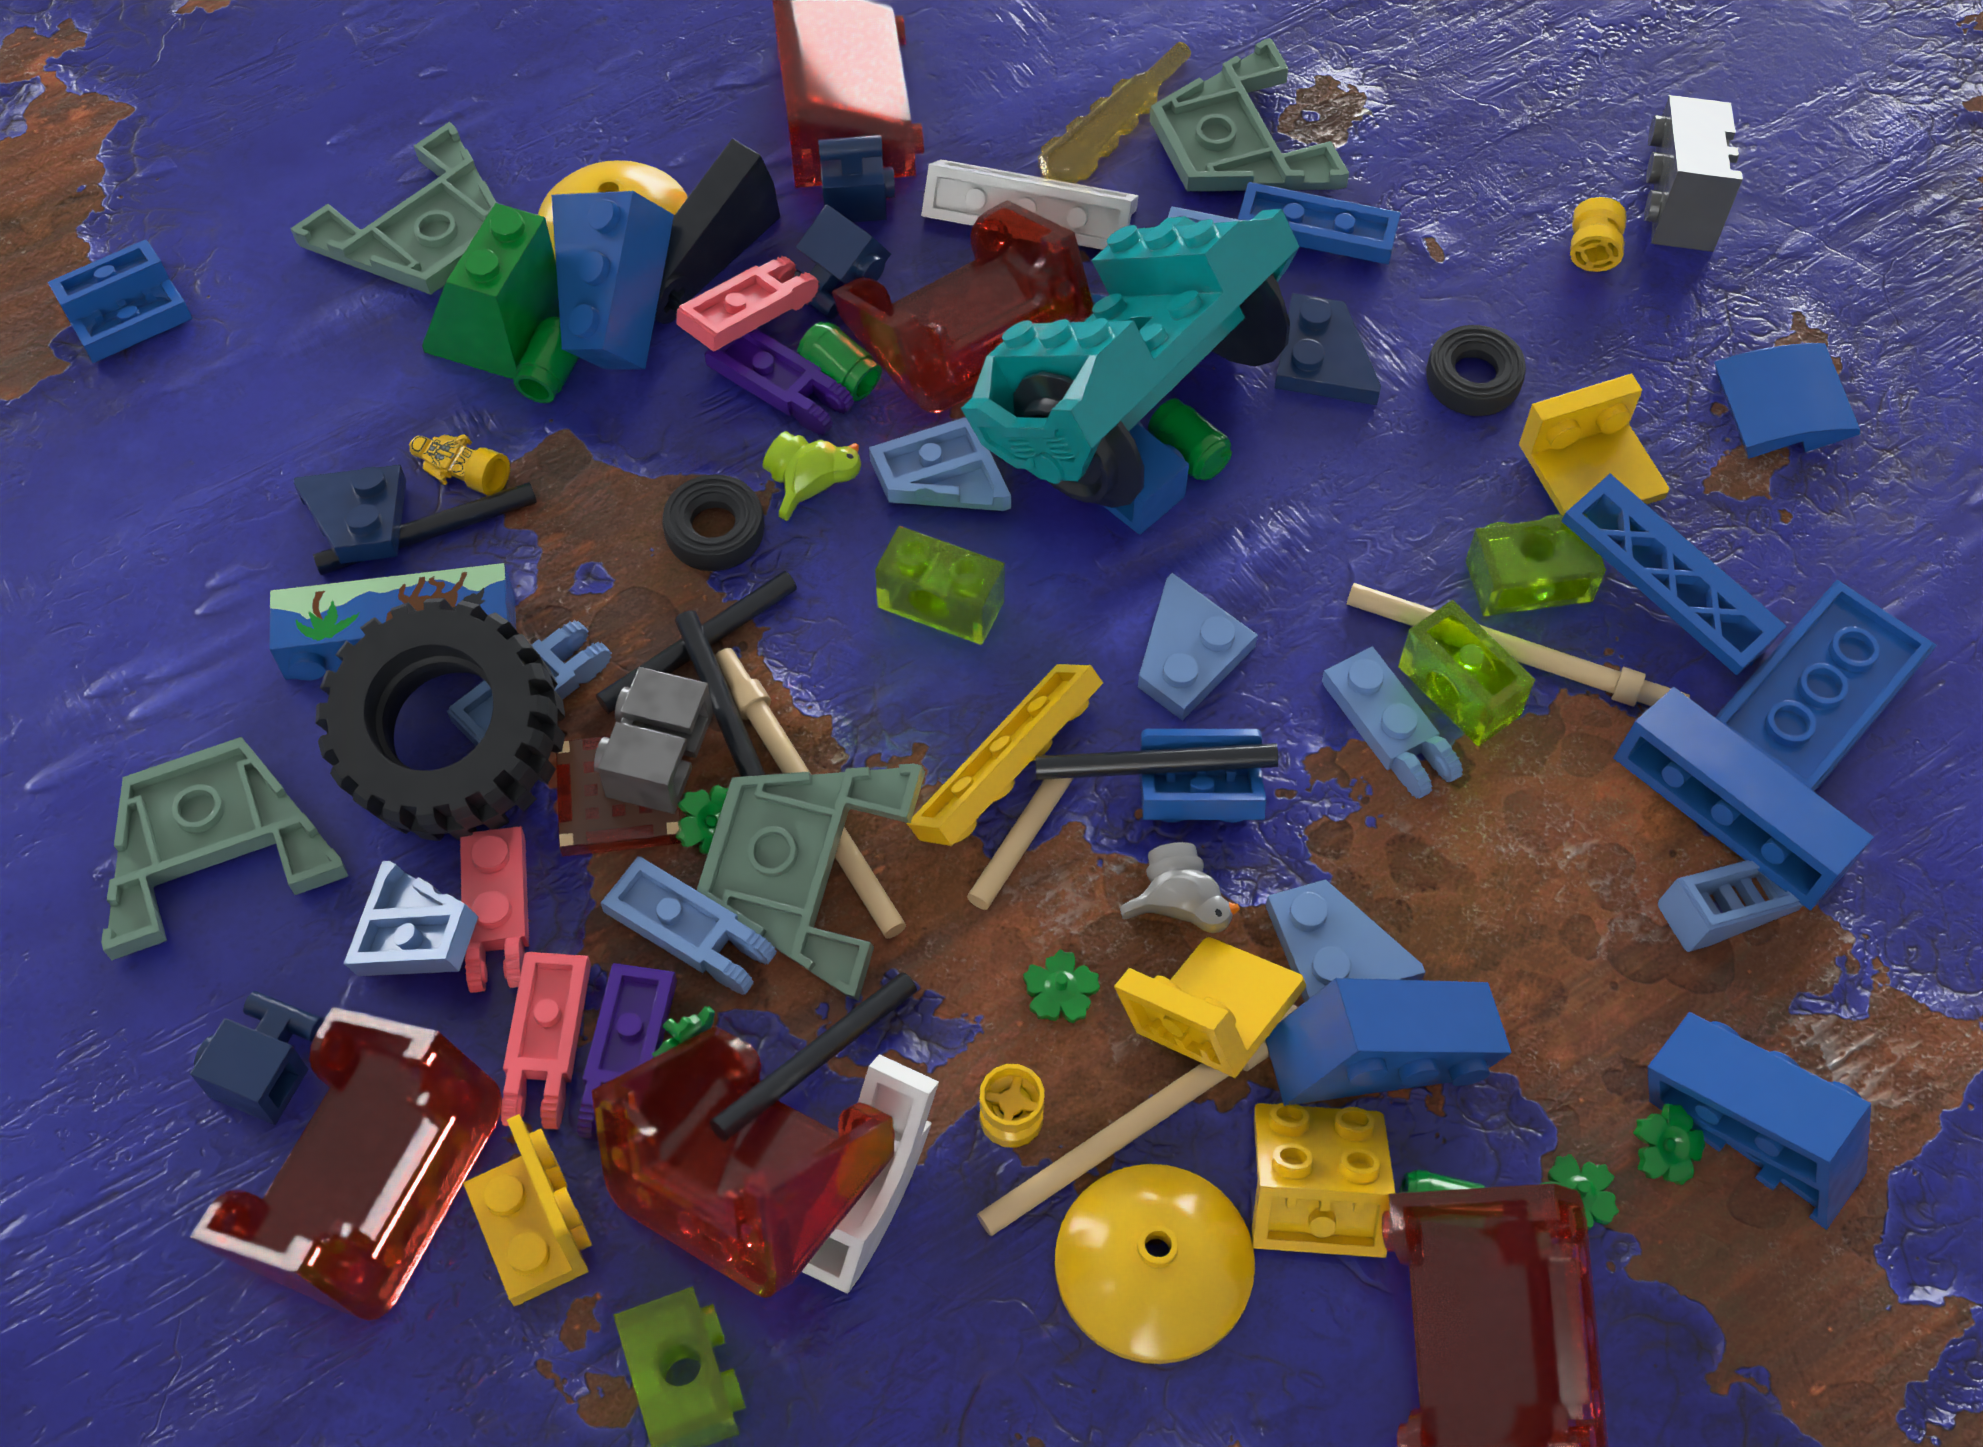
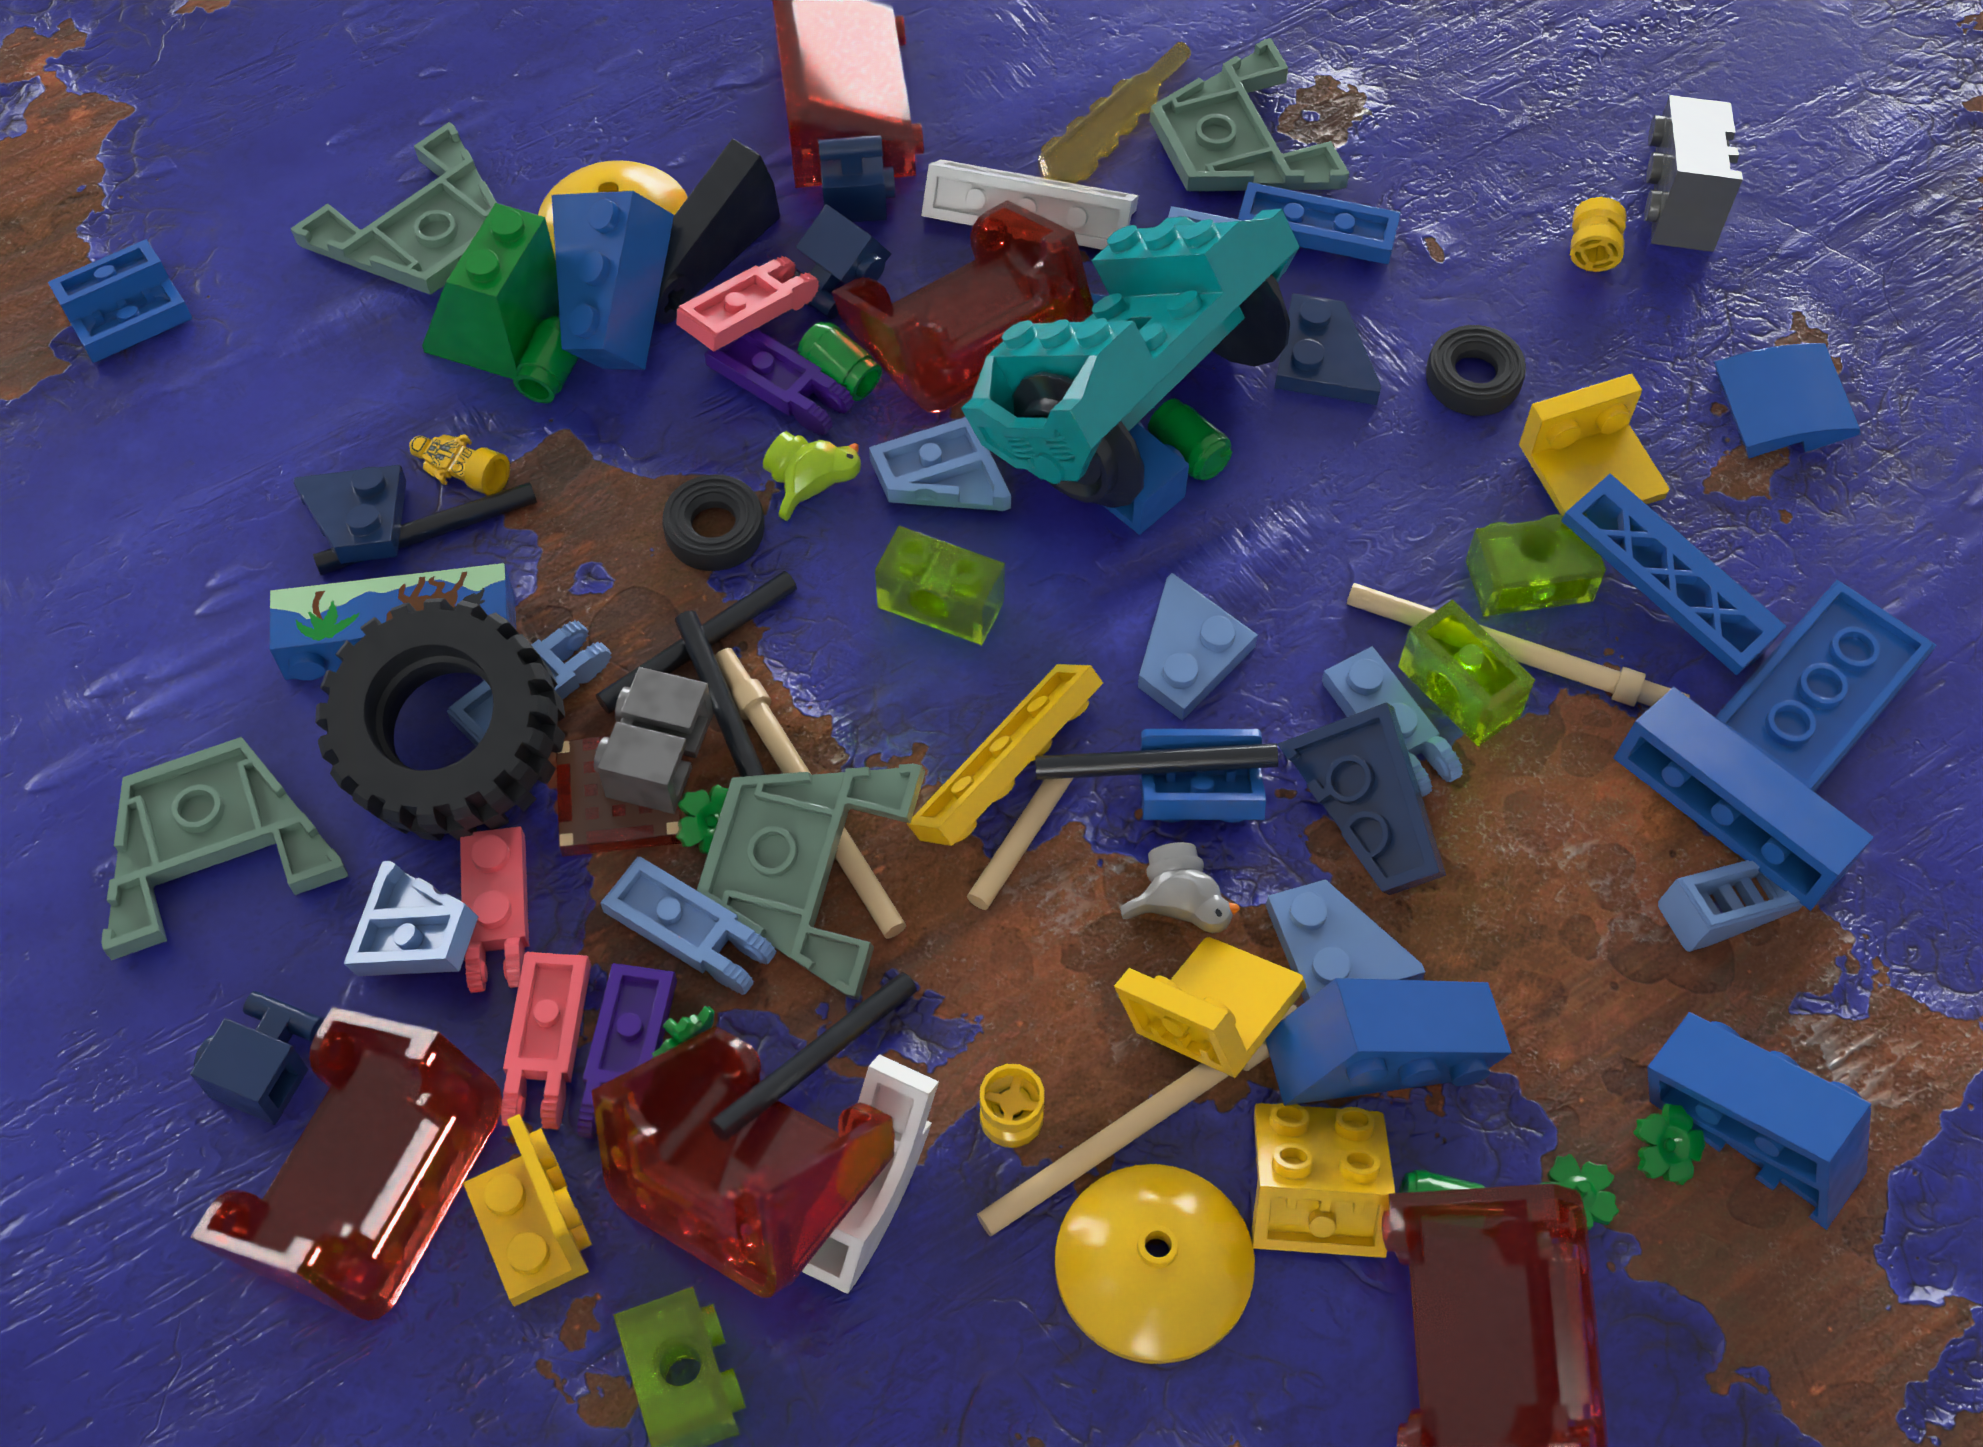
(1060, 988): green plant -> none
(1372, 794): none -> dark blue wing

